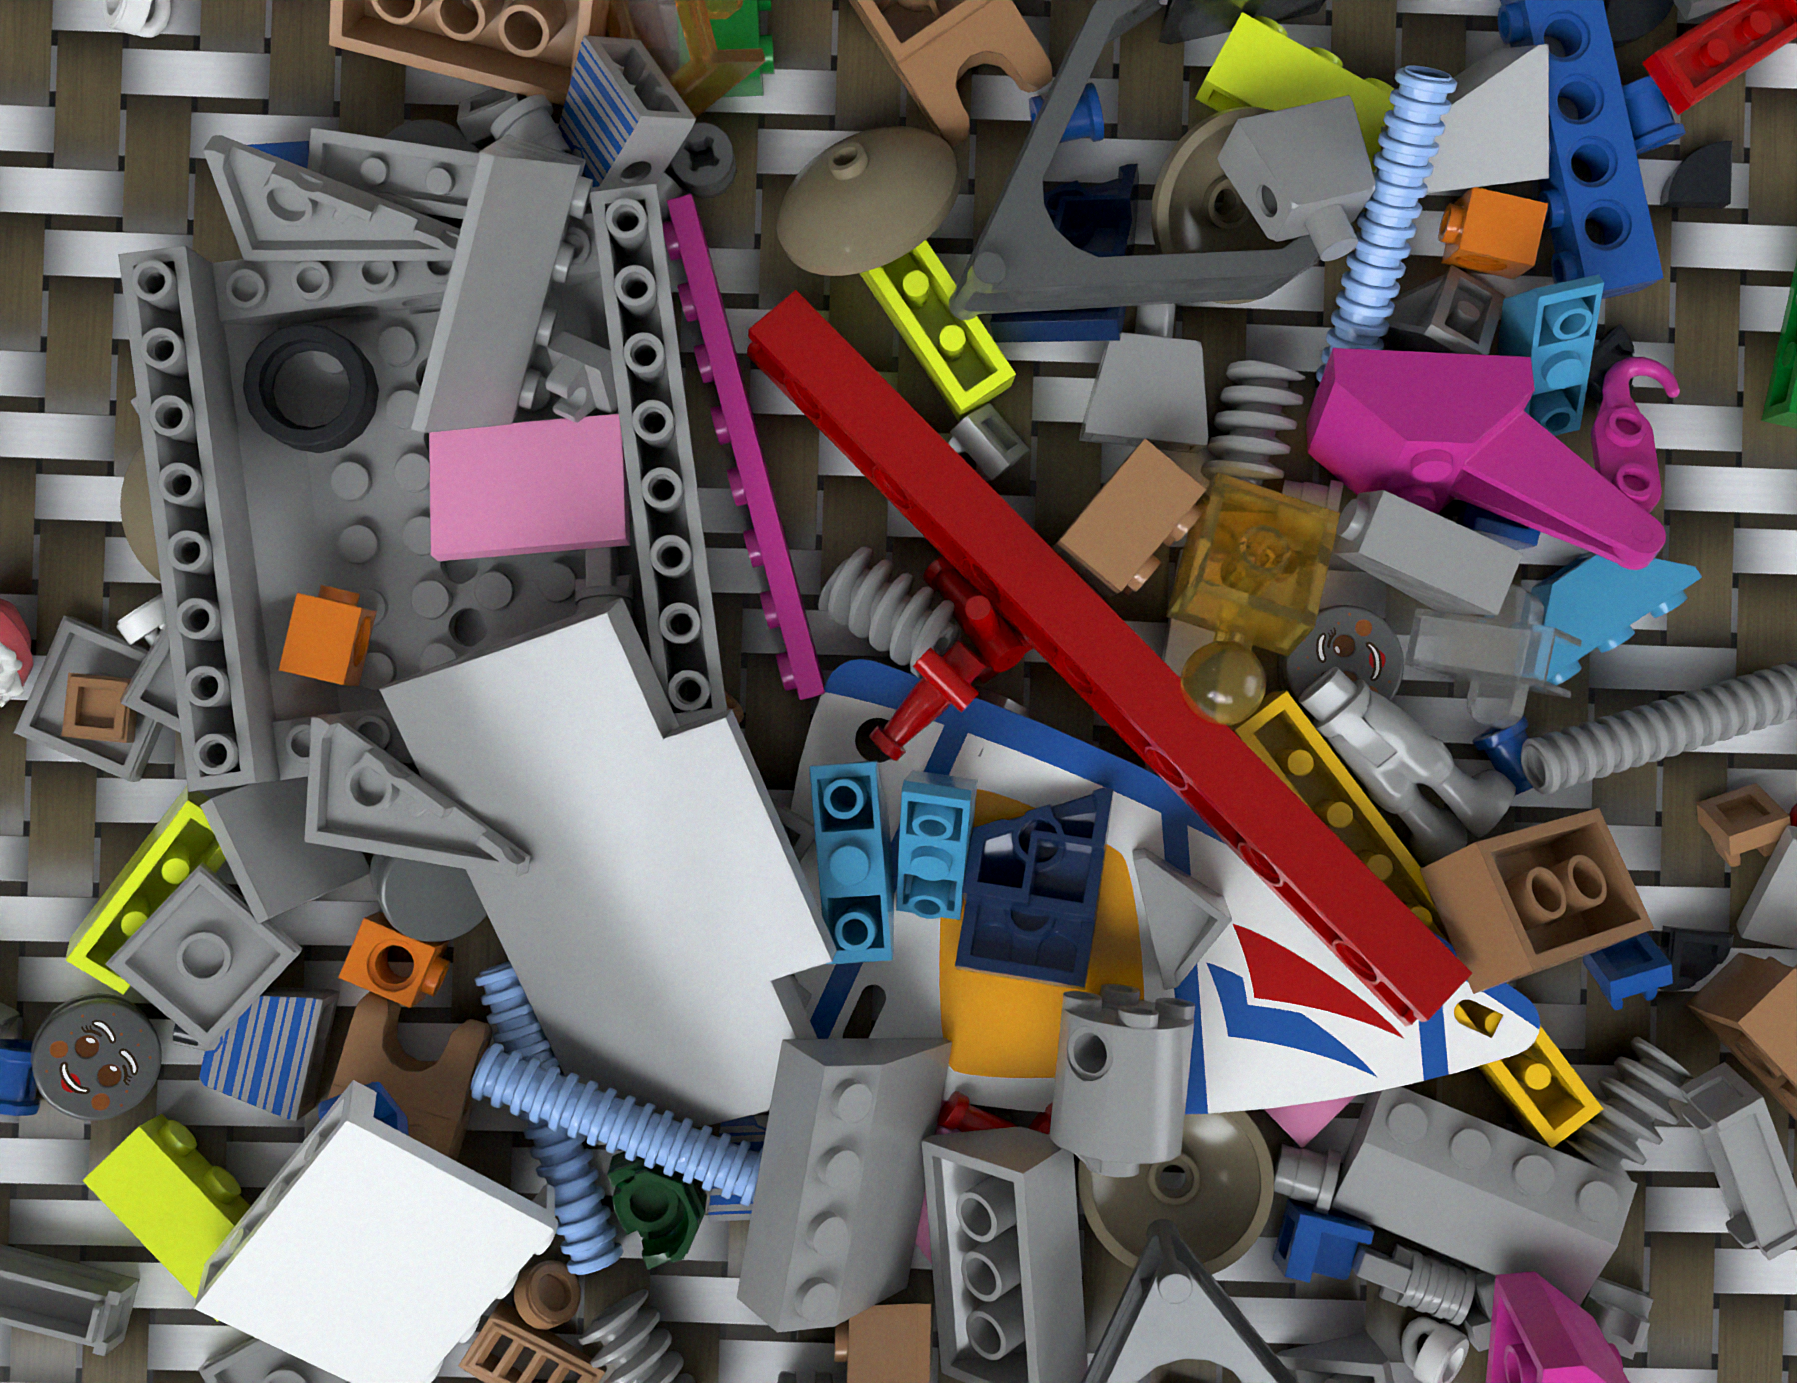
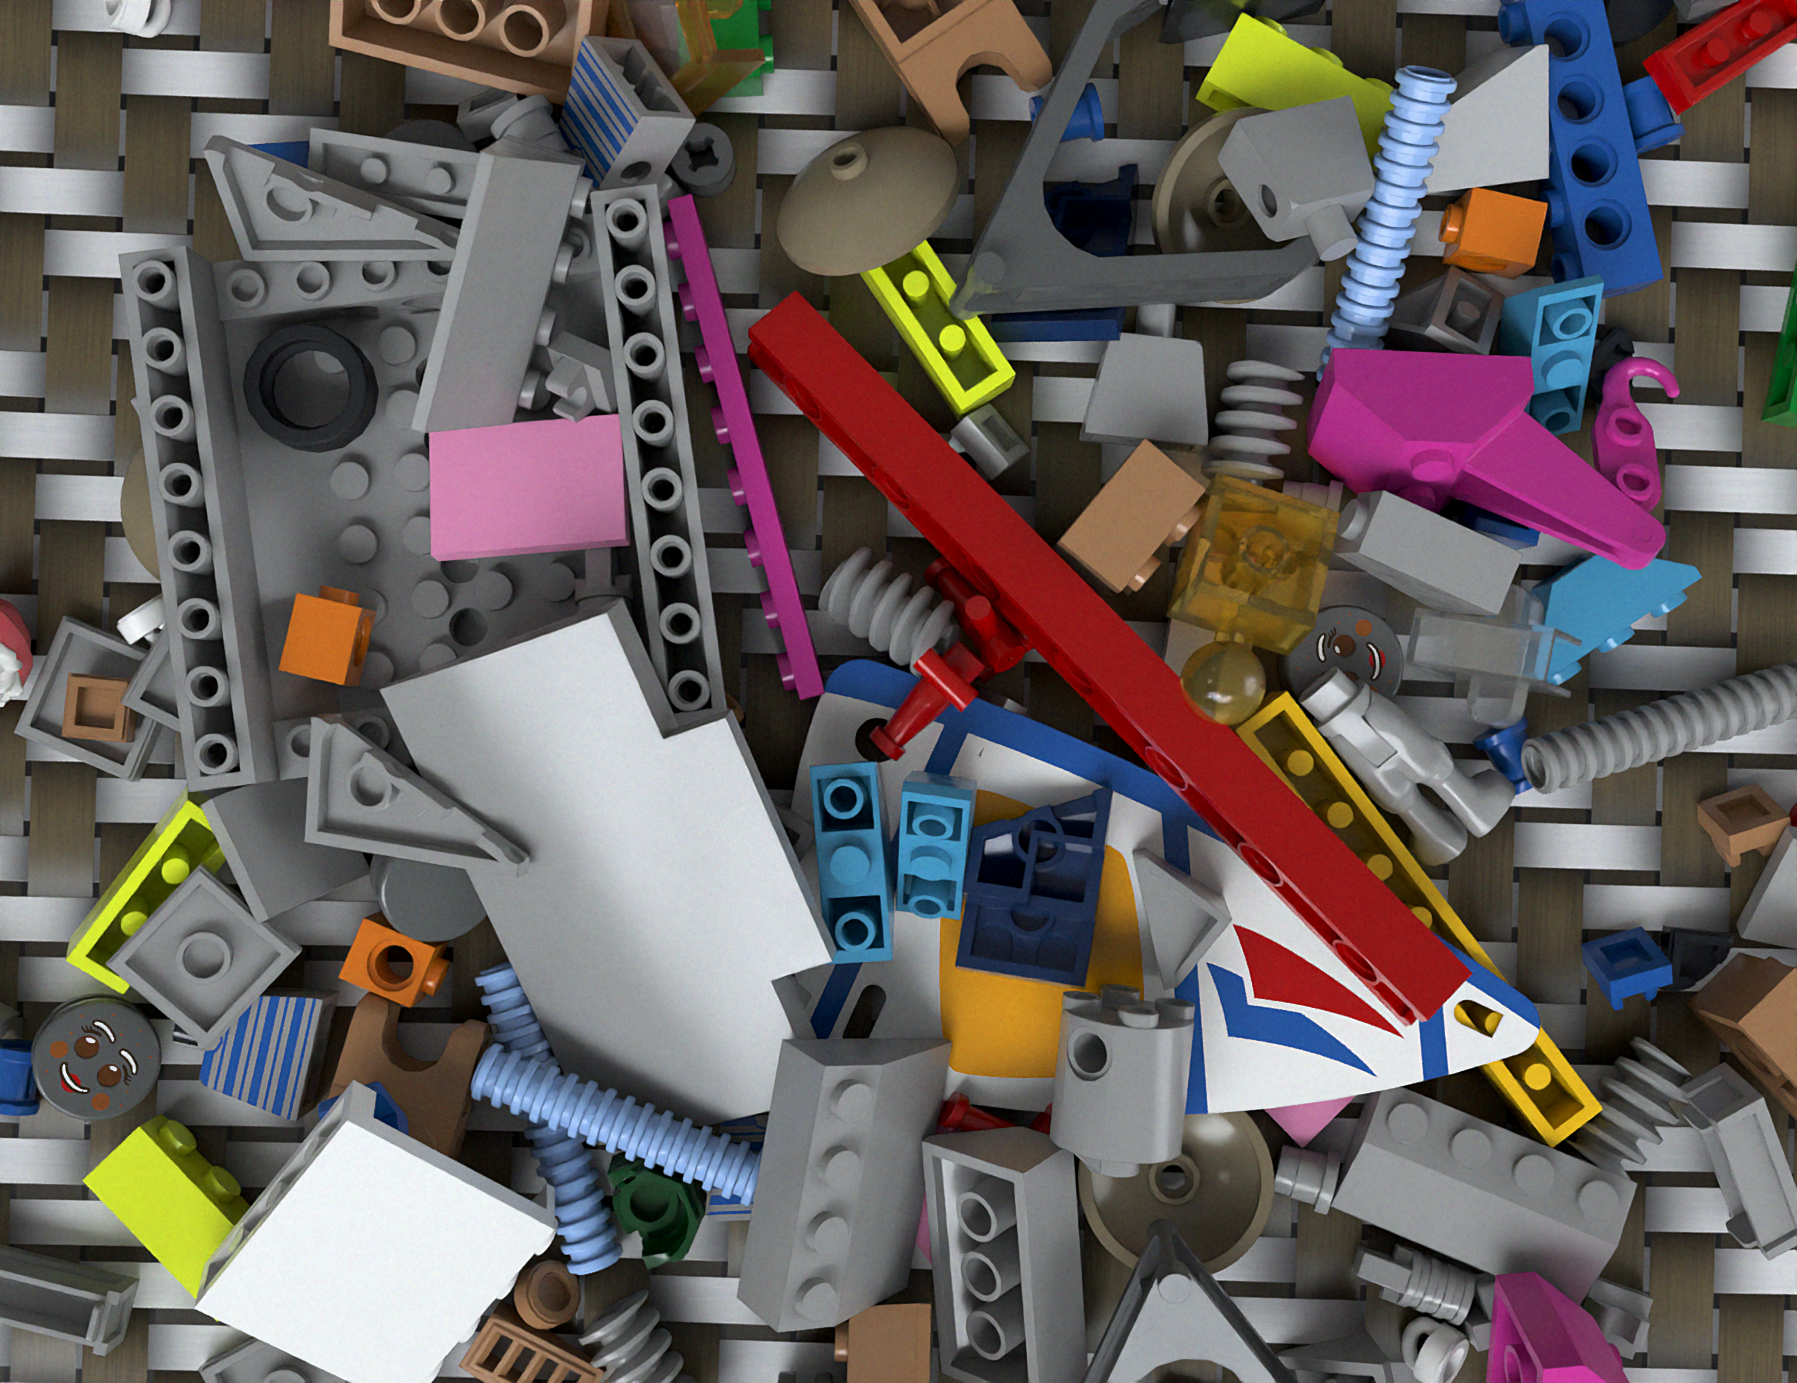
(1318, 1242): blue panel -> none
(1535, 898): medium nougat brick -> none
(1701, 179): black tile -> none

